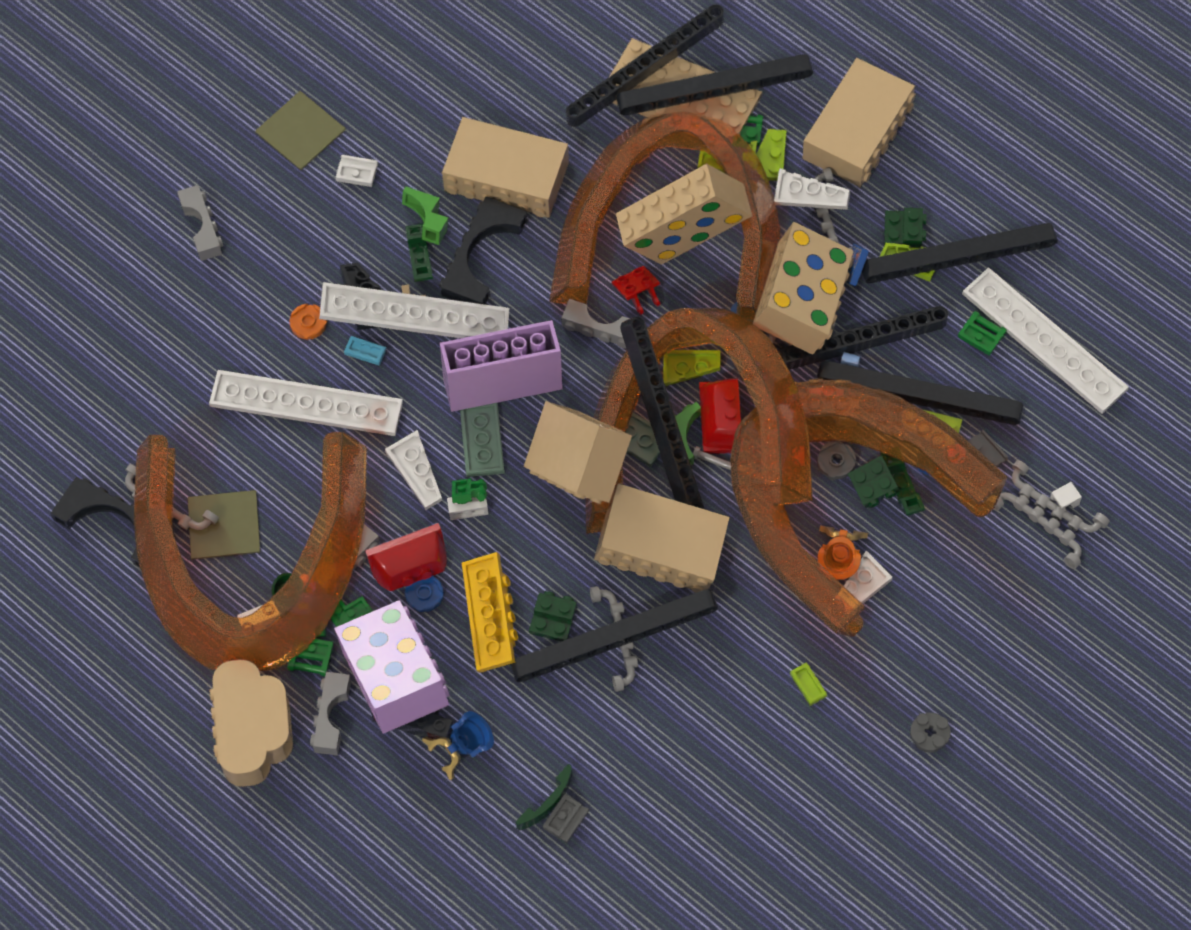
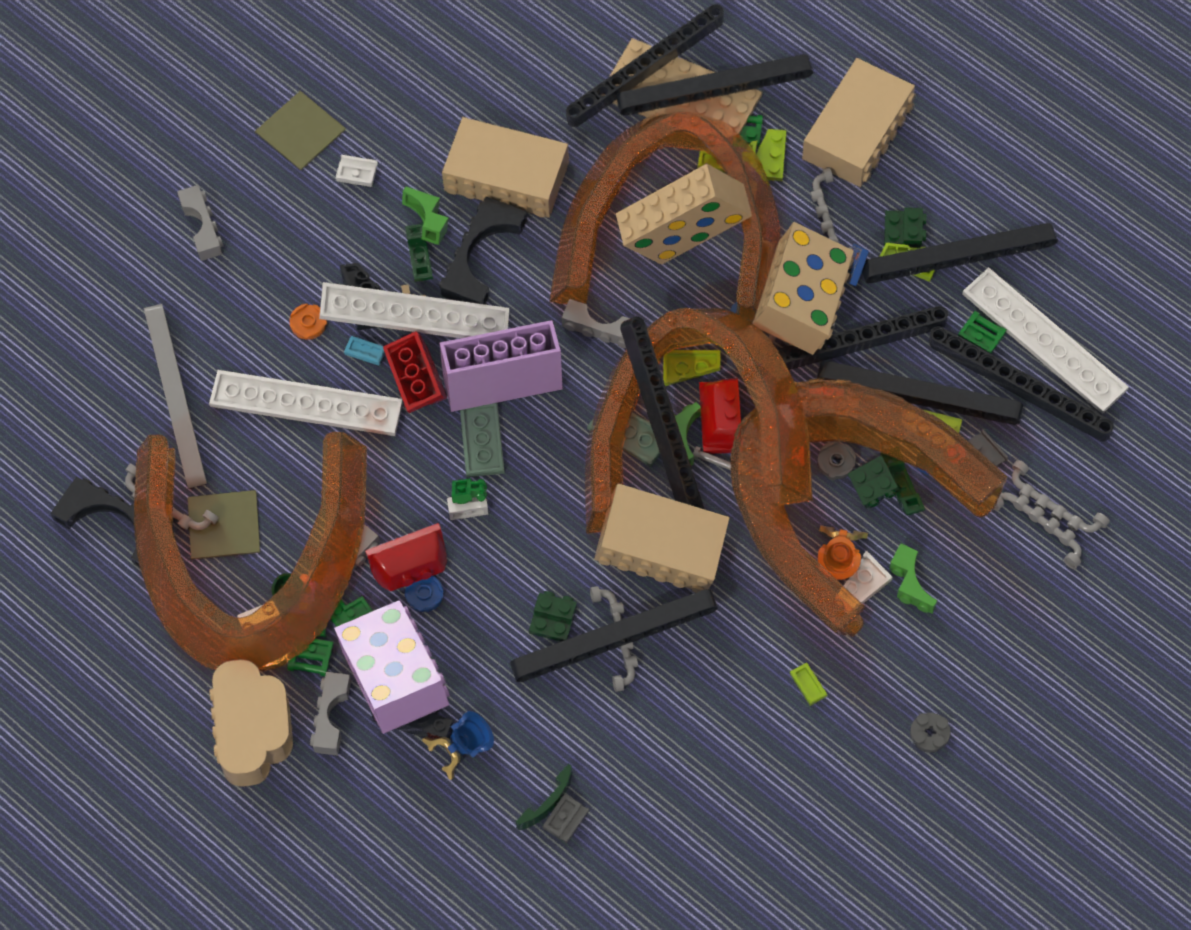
(175, 396): none -> light grey beam
(412, 463): white wing -> none
(414, 372): none -> red windscreen
(489, 612): yellow plate -> none
(577, 452): tan brick -> none
(636, 282): red plate -> none
(805, 192): white wing -> none
(850, 359): light blue hinge -> none
(910, 590): none -> bright green arch
(1024, 391): none -> black beam
(1066, 496): white panel -> none

